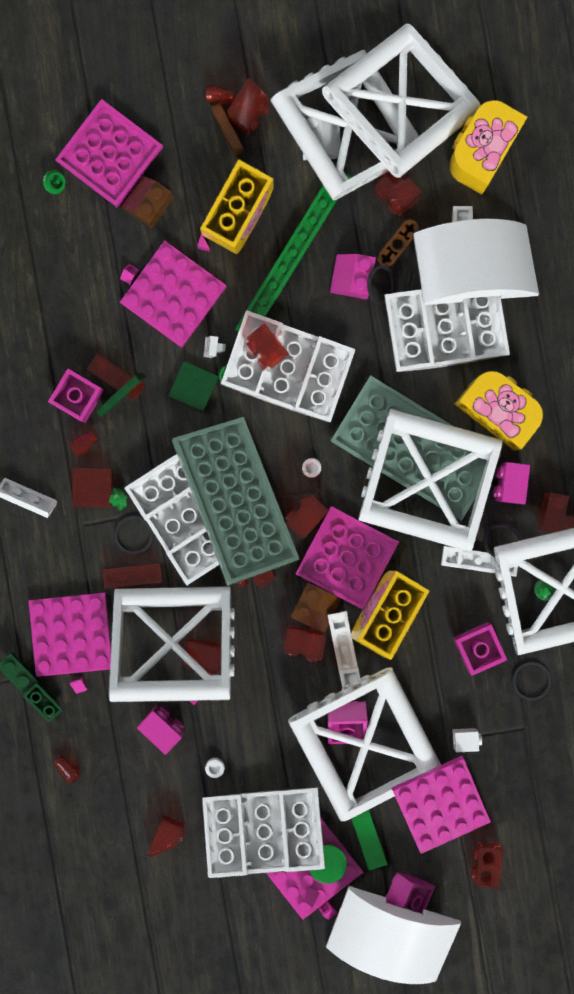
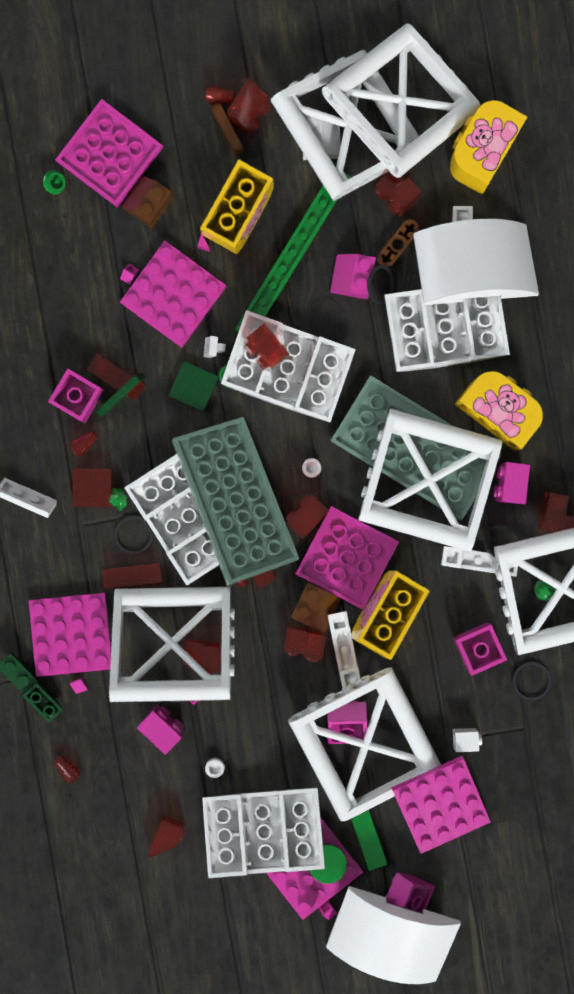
(492, 865): clear red brick -> none

